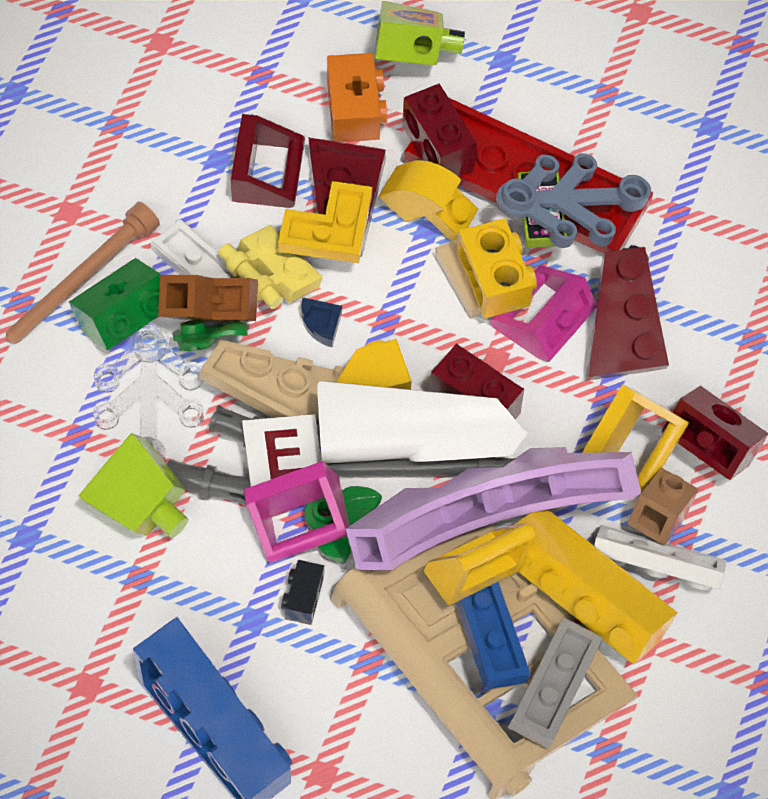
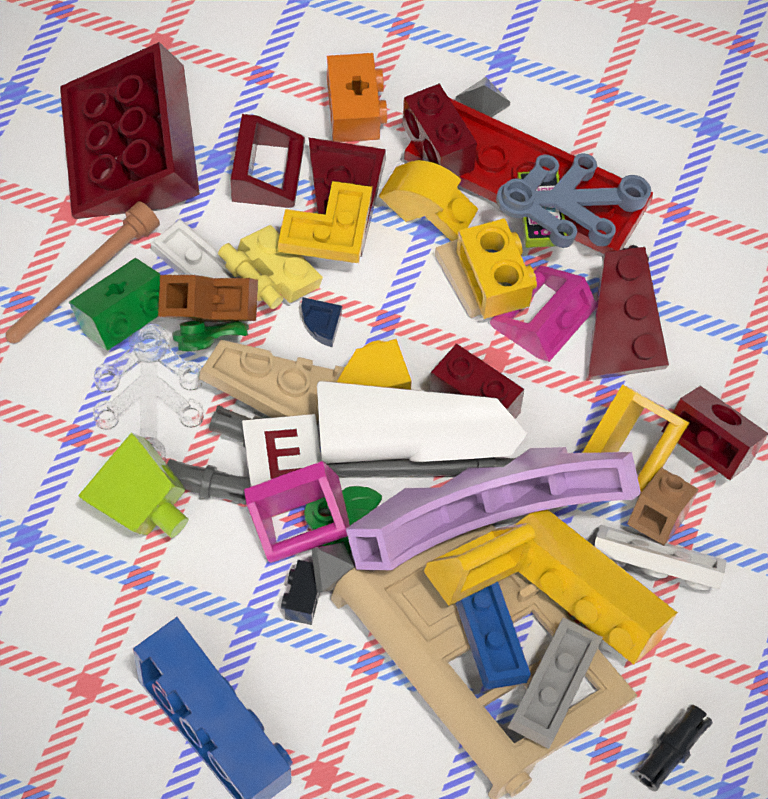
(129, 135): none -> dark red slope
(330, 565): none -> dark grey slope
(400, 34): lime torso -> none
(484, 98): none -> dark grey slope
(673, 747): none -> black pin

